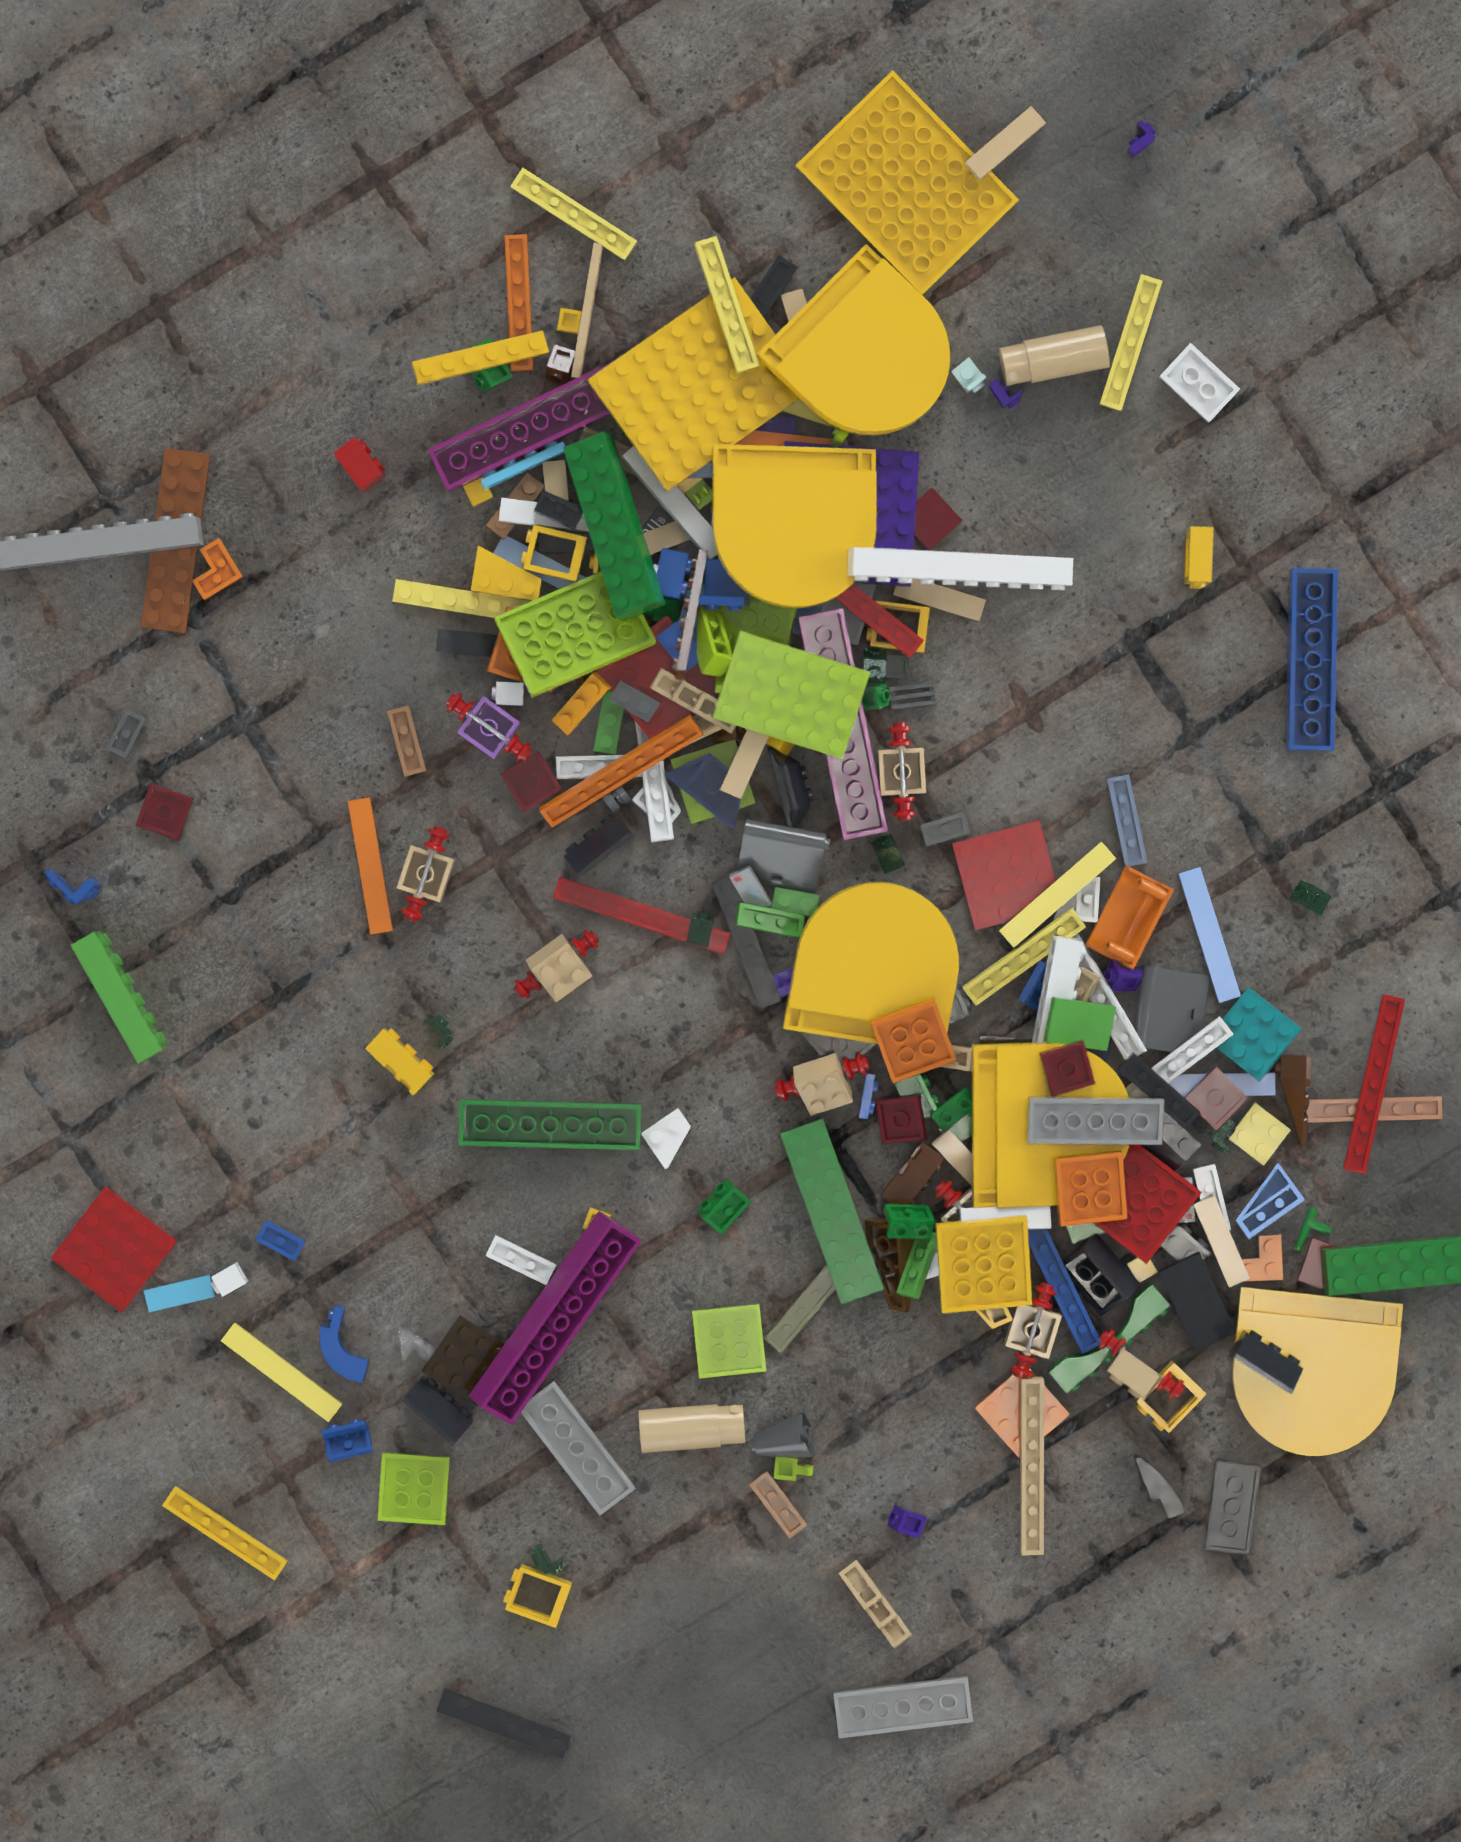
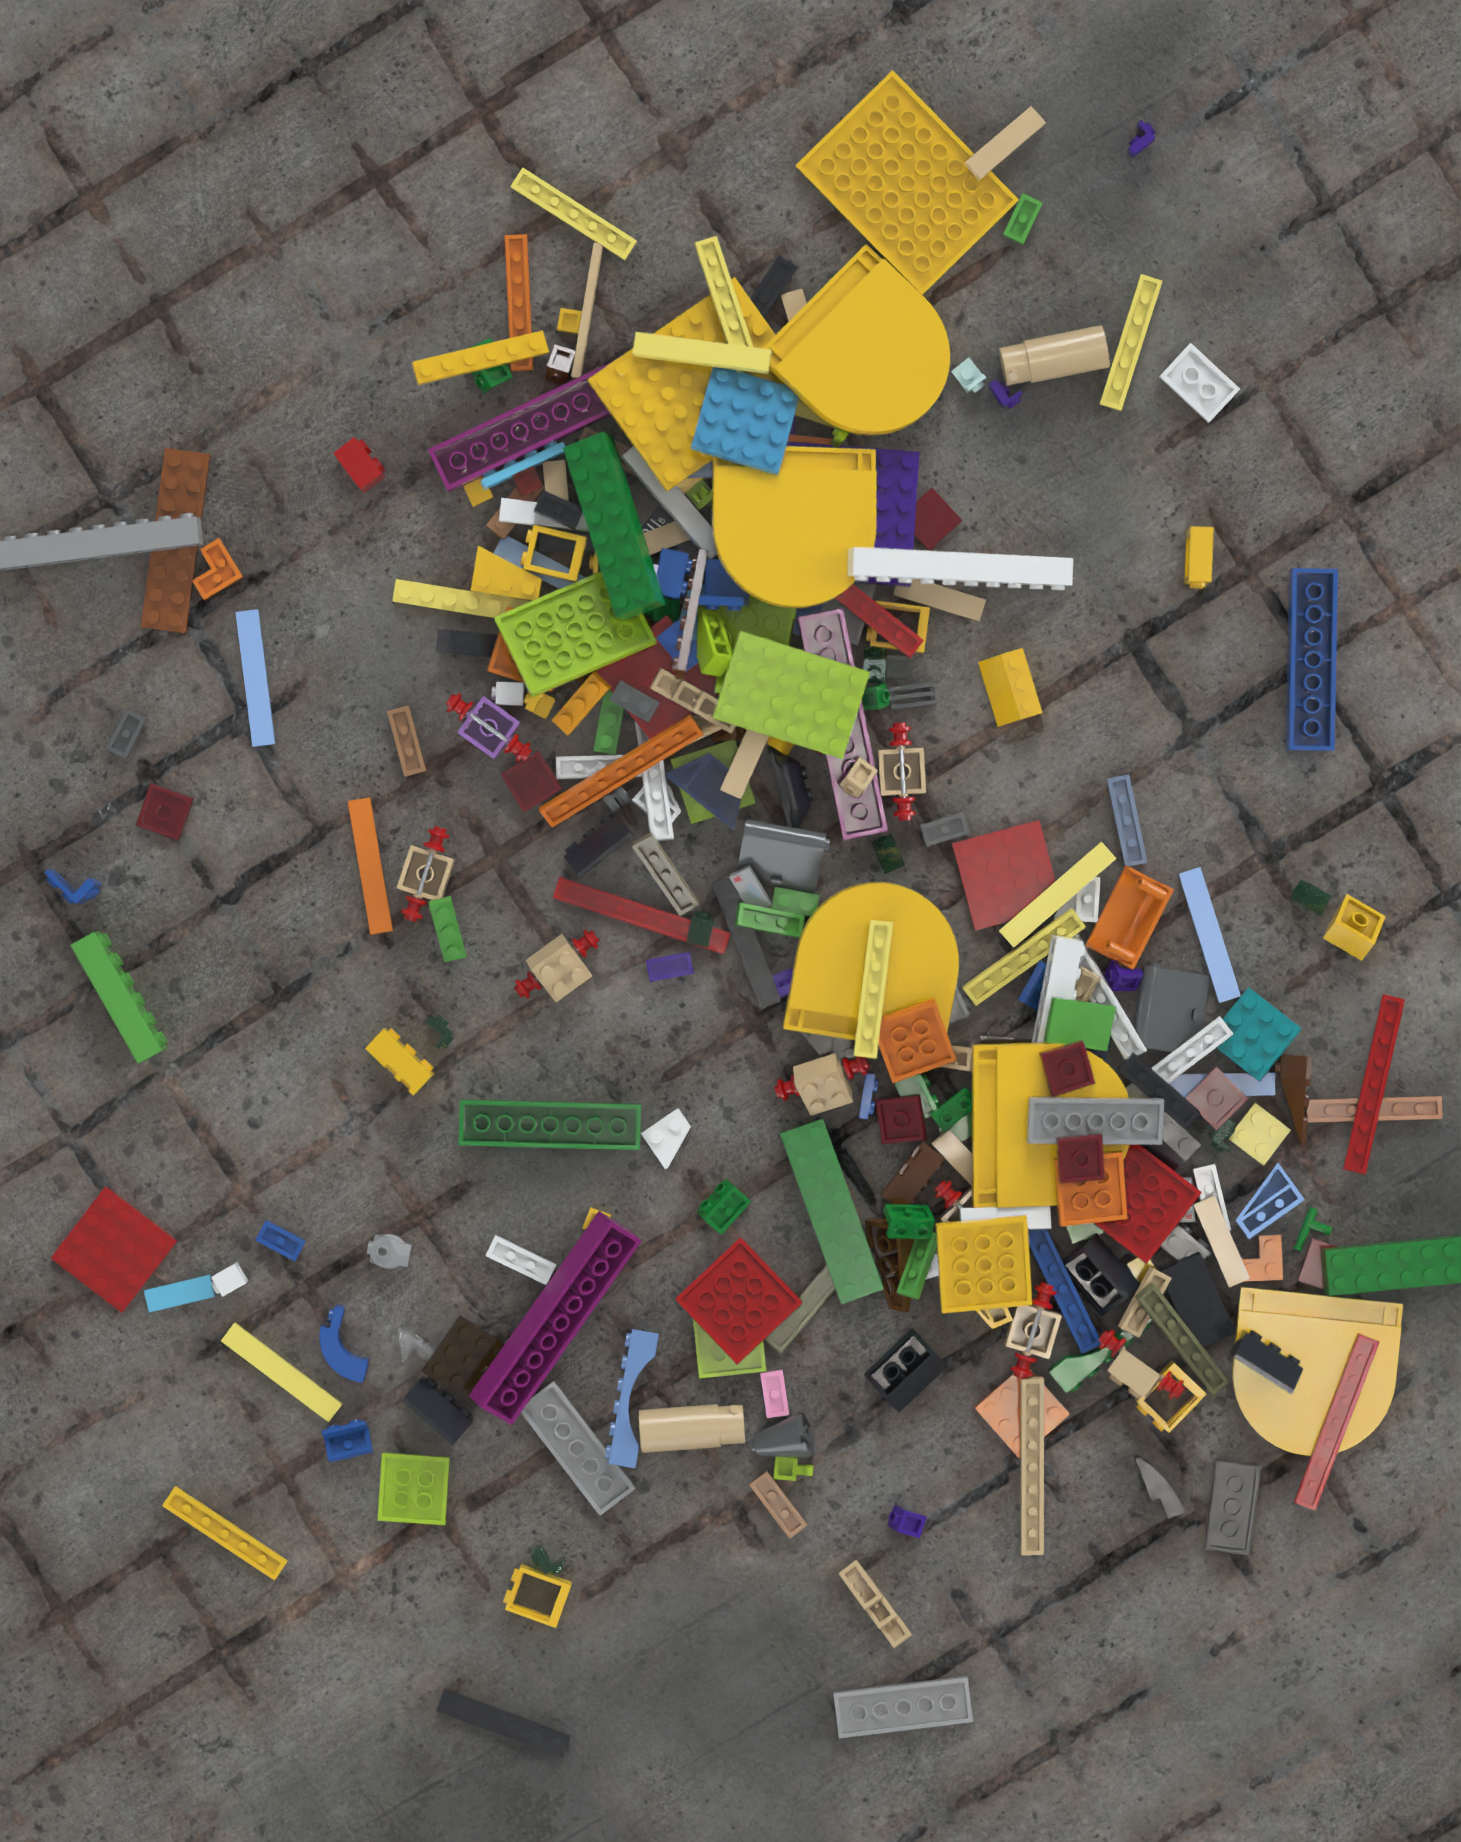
(255, 678): none -> light blue tile
(389, 1251): none -> light grey hand
(447, 929): none -> bright green plate
(527, 481): none -> clear red plate
(540, 704): none -> yellow bracket
(624, 1445): none -> medium blue arch
(665, 874): none -> dark tan plate
(669, 966): none -> dark purple plate
(702, 352): none -> light yellow tile
(738, 1301): none -> red plate
(745, 420): none -> dark azure plate
(774, 1393): none -> bright pink plate
(858, 778): none -> tan bracket
(873, 989): none -> light yellow plate
(905, 1370): none -> black slope
(1010, 687): none -> yellow slope
(1022, 219): none -> bright green plate
(1080, 1158): none -> dark red tile
(1135, 1316): none -> tan plate
(1181, 1338): none -> olive tile
(1336, 1422): none -> tile
(1354, 927): none -> yellow slope

